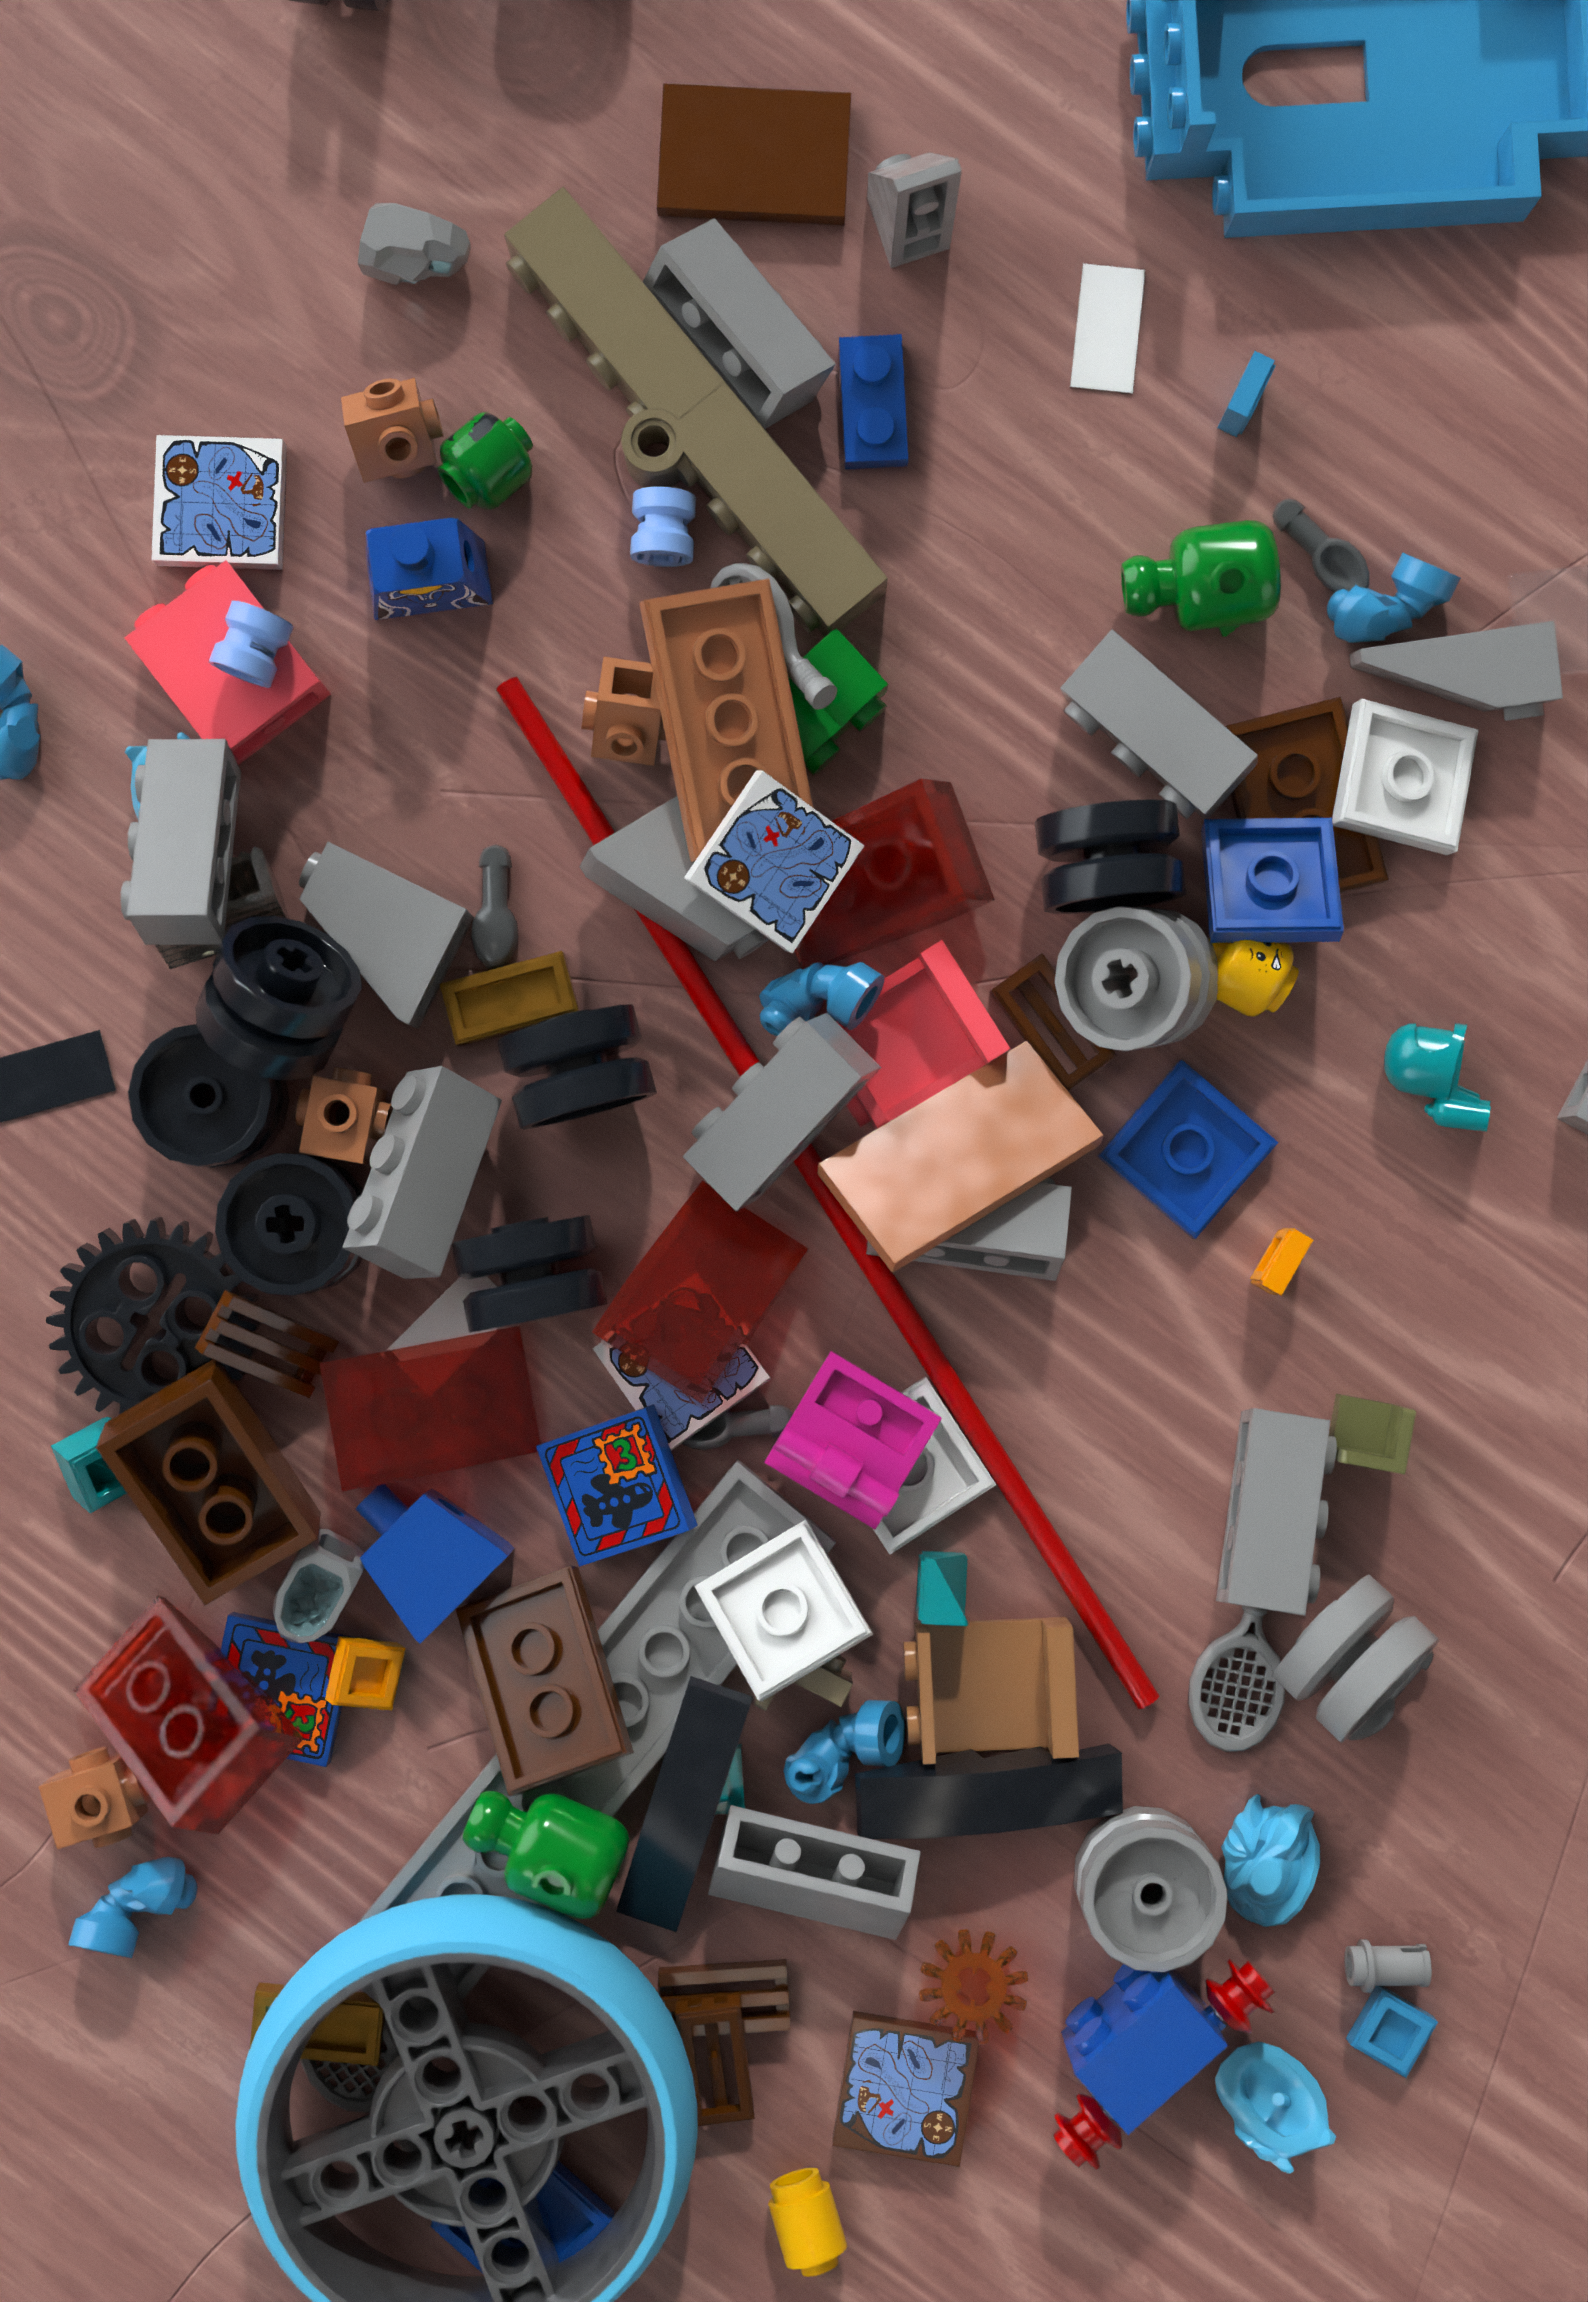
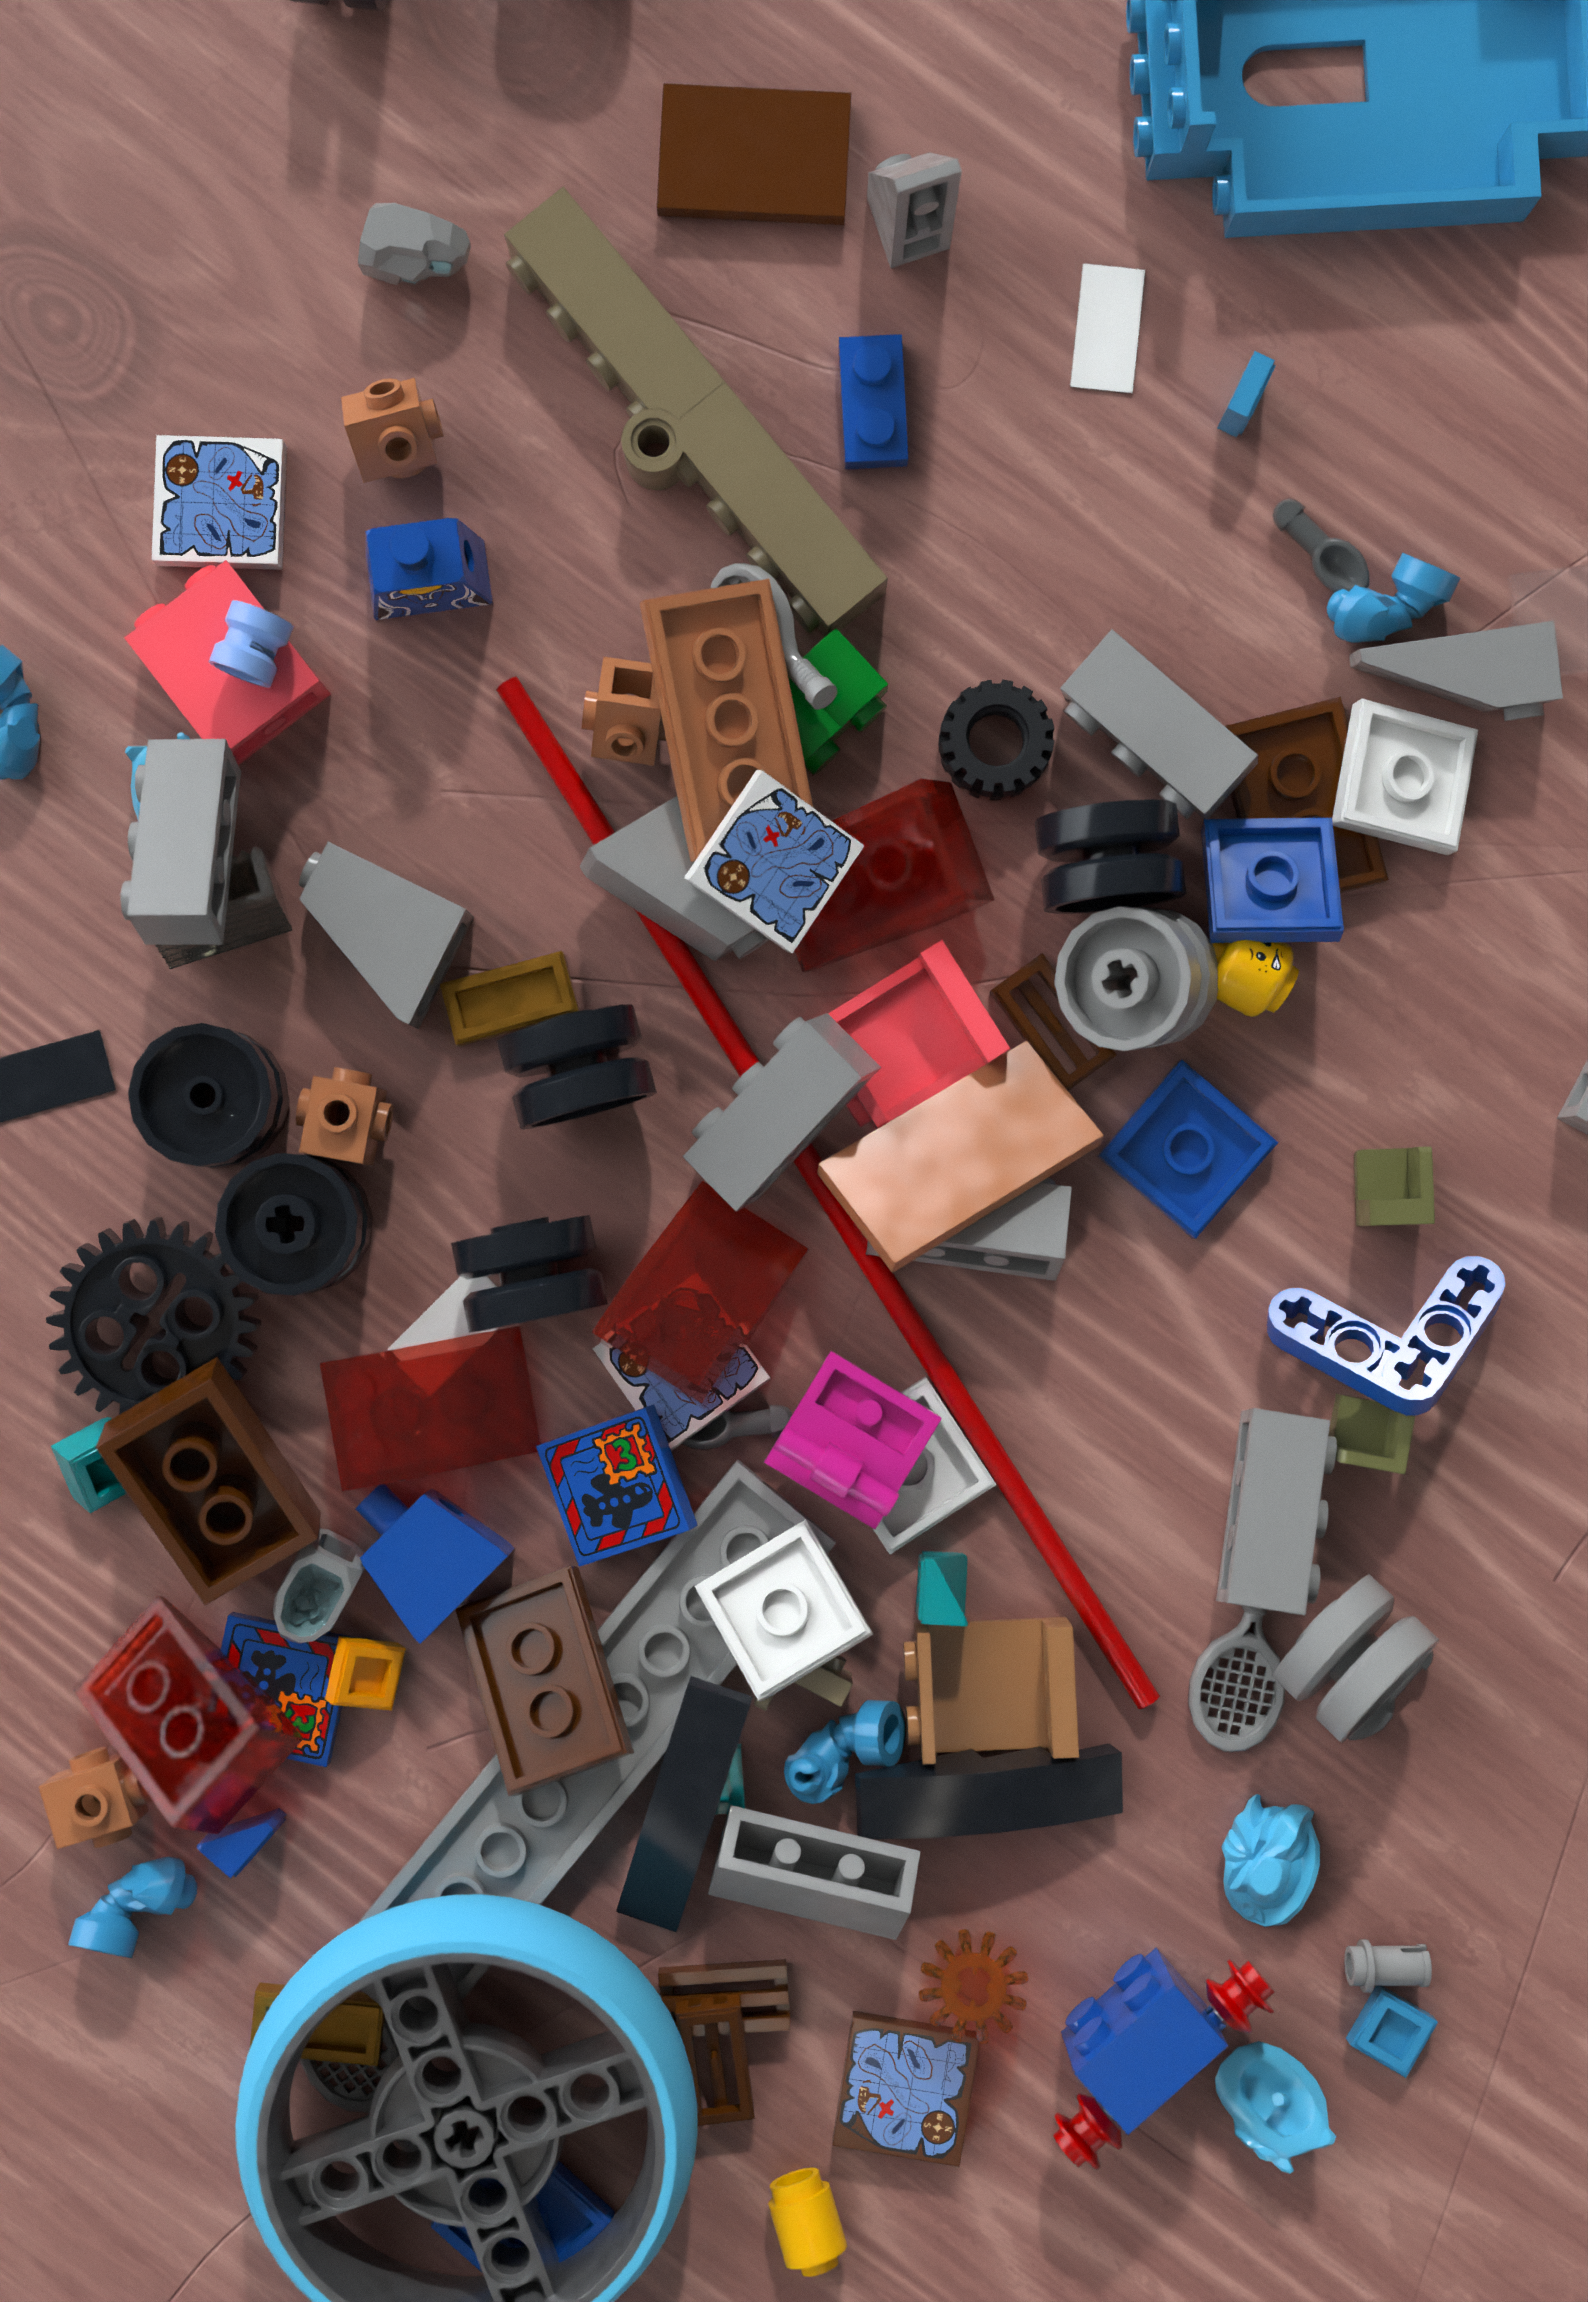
(240, 1841): none -> blue slope
(277, 998): black wheel -> none
(308, 1362): reddish brown tile -> none
(422, 1173): light grey brick -> none
(486, 461): green head -> none
(494, 926): dark grey piece -> none
(554, 1851): green piece -> none
(663, 531): light blue wheel -> none
(738, 322): light grey brick -> none
(847, 991): dark azure arm -> none
(1005, 701): none -> black tyre
(1159, 1926): light grey wheel -> none
(1212, 577): green piece -> none
(1281, 1260): light orange tile -> none
(1392, 1356): none -> beam
(1394, 1186): none -> olive panel
(1429, 1065): teal piece -> none

